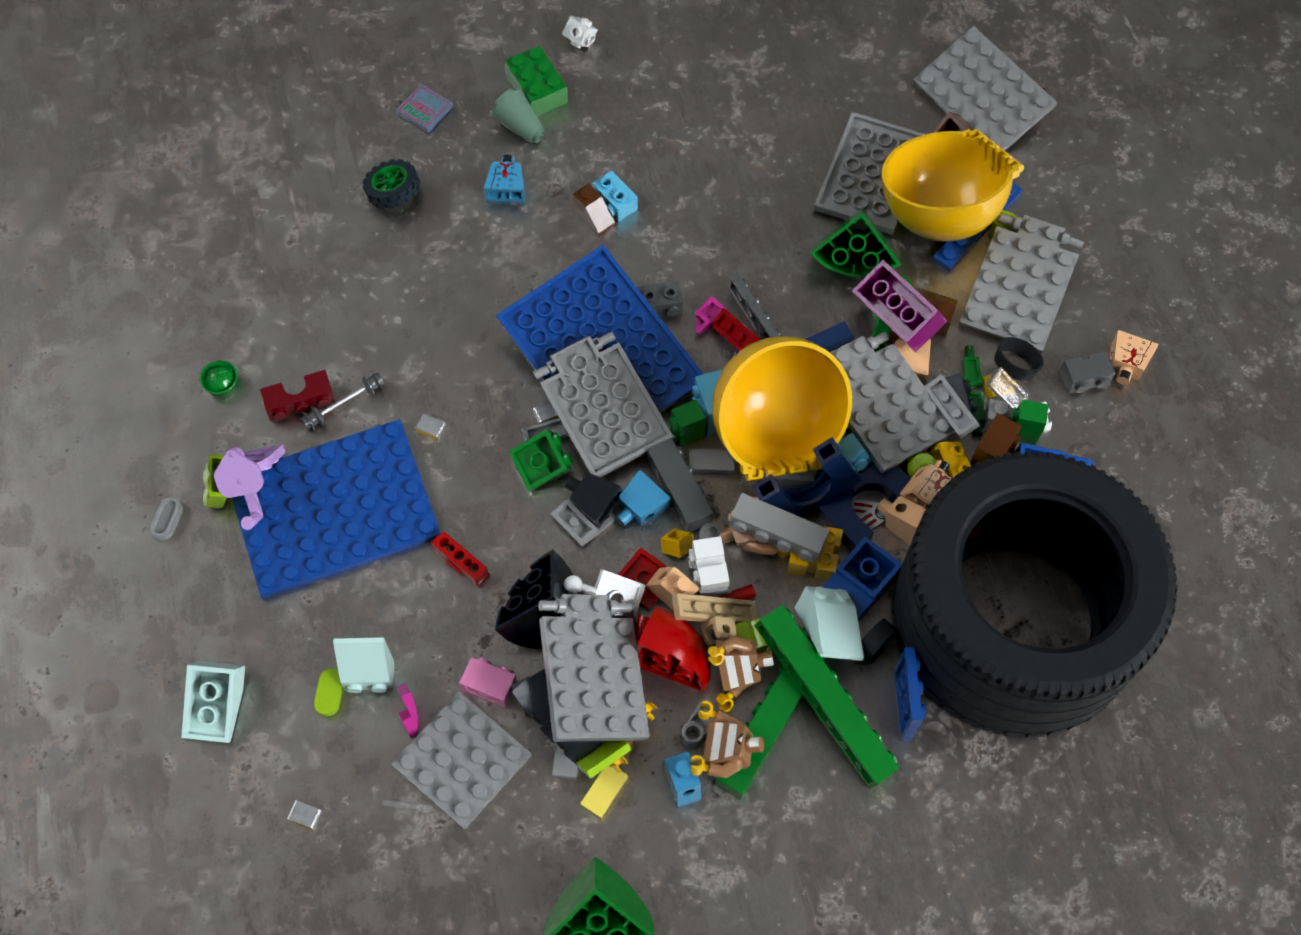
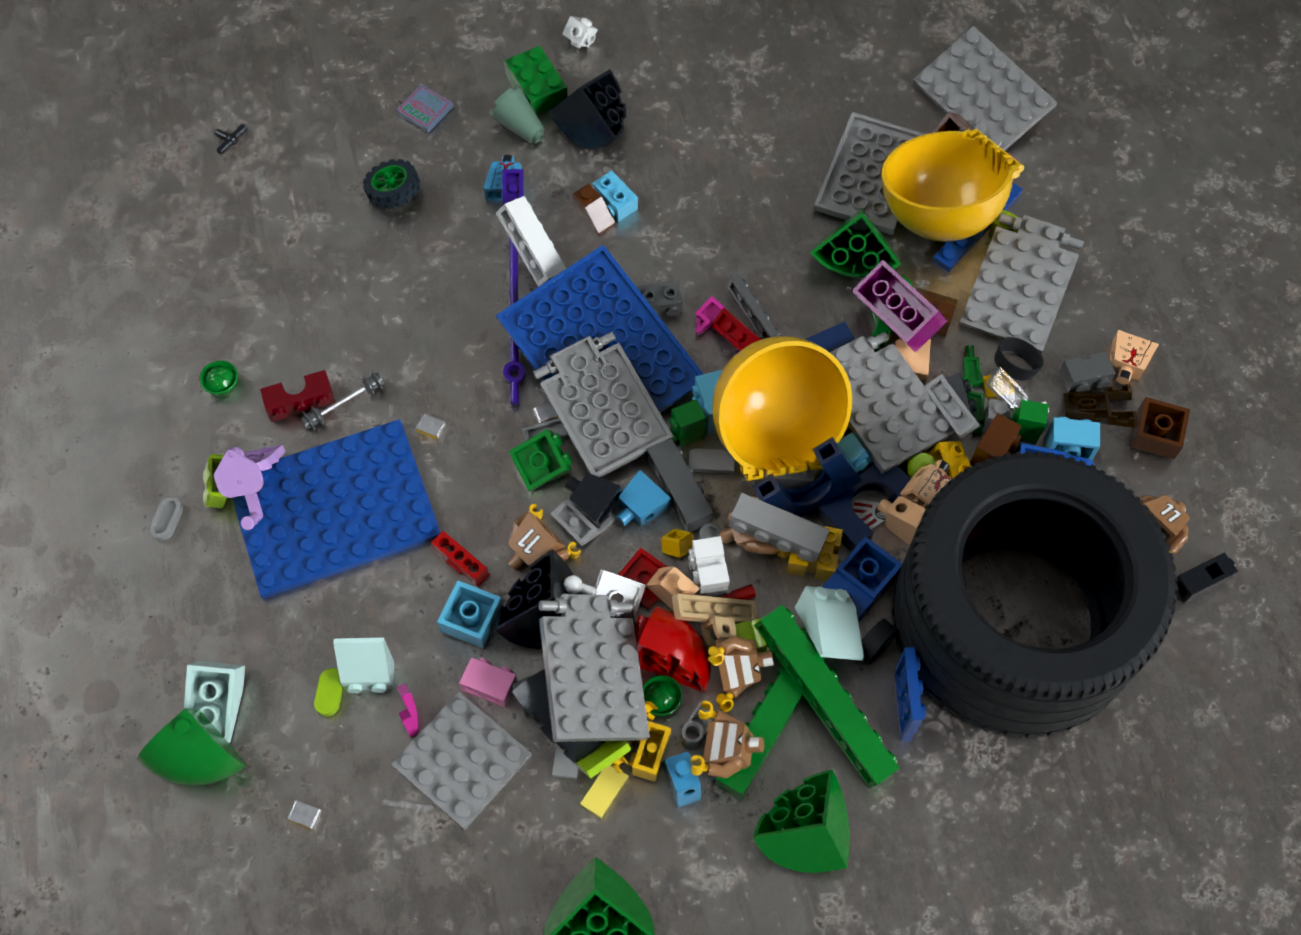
(190, 752): none -> green brick
(230, 139): none -> black piece
(470, 614): none -> medium azure brick
(513, 189): none -> dark purple bar
(530, 240): none -> white brick
(533, 539): none -> medium nougat torso
(592, 113): none -> black brick
(651, 752): none -> yellow brick
(663, 693): none -> green hat
(807, 827): none -> green brick
(1073, 436): none -> medium azure brick
(1097, 406): none -> dark brown wing
(1160, 428): none -> reddish brown brick
(1171, 517): none -> medium nougat torso
(1205, 577): none -> black brick

